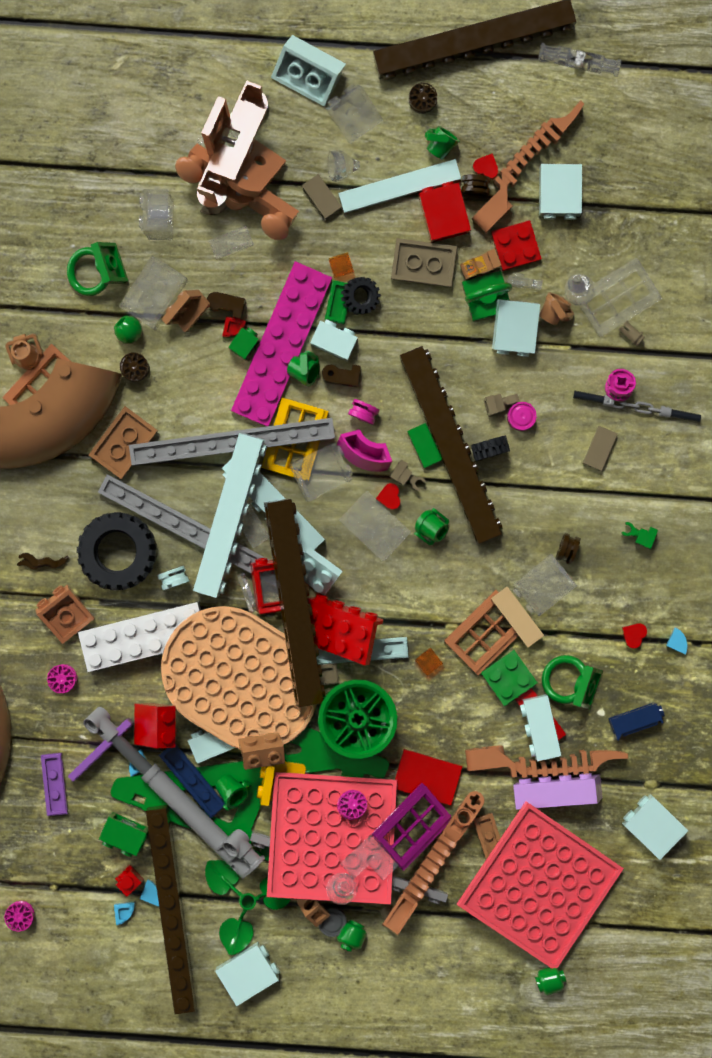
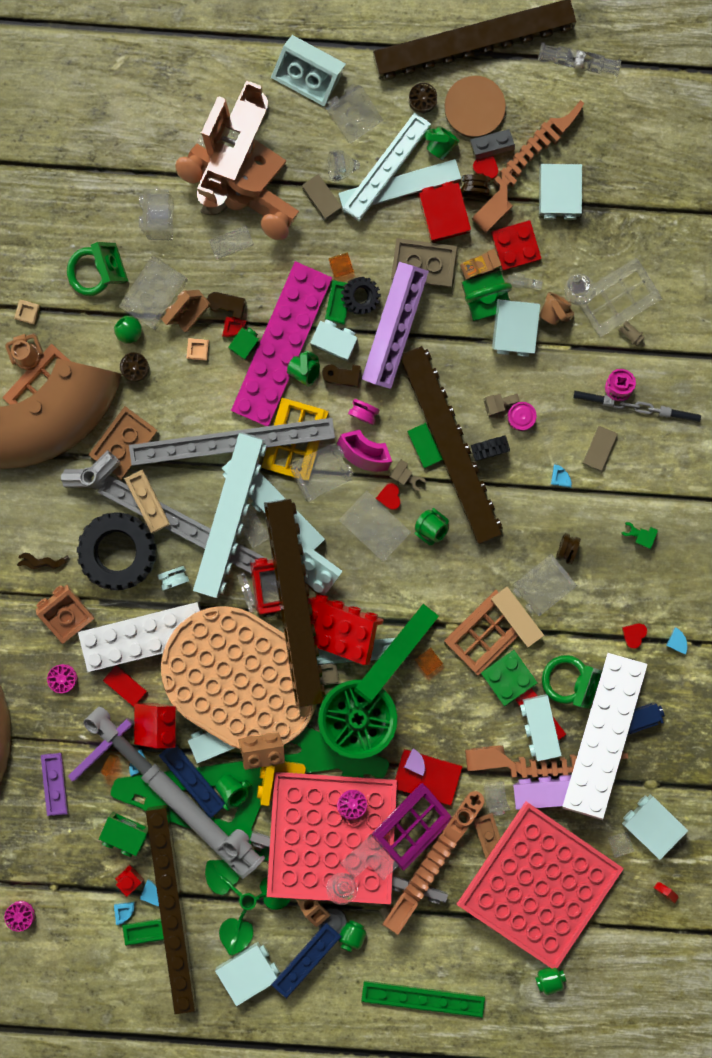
(27, 312): none -> tan tile
(82, 477): none -> light grey piece
(109, 764): none -> clear orange tile
(125, 685): none -> red tile
(142, 932): none -> green tile
(147, 501): none -> tan tile
(197, 349): none -> light nougat tile
(306, 960): none -> dark blue tile
(386, 166): none -> light aqua tile
(395, 325): none -> lavender brick
(396, 653): none -> green tile
(415, 762): none -> lavender tile
(423, 999): none -> green tile
(474, 106): none -> medium nougat tile
(492, 144): none -> dark grey plate
(496, 798): none -> clear bracket
(560, 477): none -> medium azure tile
(604, 736): none -> white plate
(621, 844): none -> clear tile
(666, 892): none -> red tile

